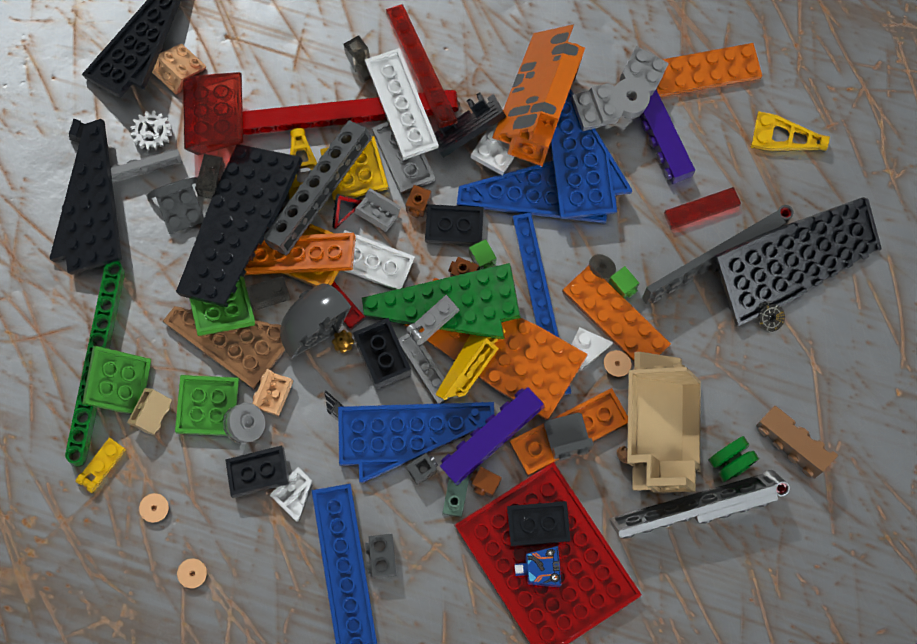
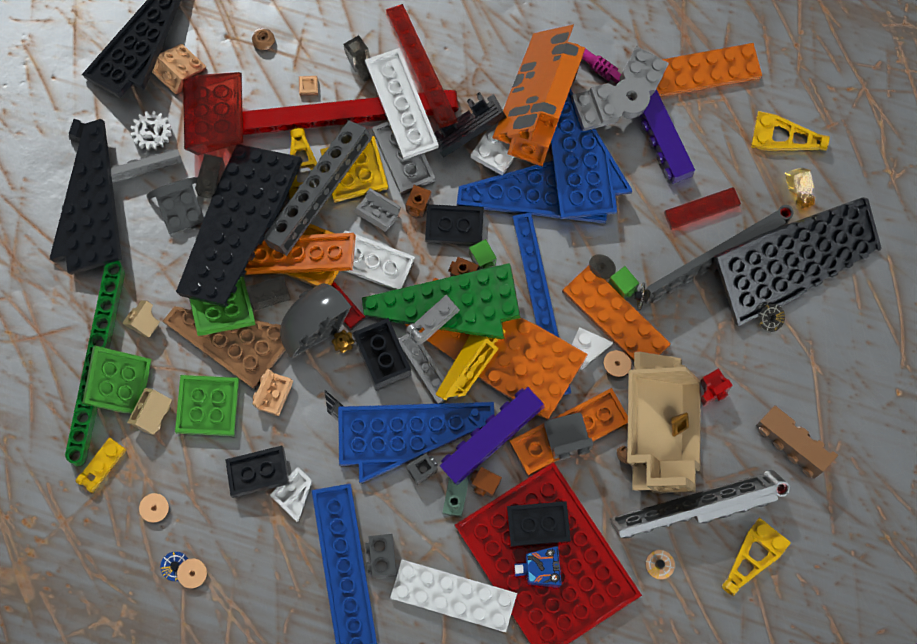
(141, 319): none -> tan brick
(170, 565): none -> piece
(244, 423): light grey piece -> none
(265, 43): none -> medium nougat plate
(308, 85): none -> light nougat tile
(343, 208): piece -> none
(454, 595): none -> white plate
(602, 66): none -> dark pink hinge
(639, 296): none -> piece
(660, 564): none -> light nougat piece
(679, 423): none -> pearl gold slope
(714, 387): none -> red brick
(734, 460): green wheel -> none
(767, 538): none -> yellow plate
(801, 182): none -> clear yellow brick

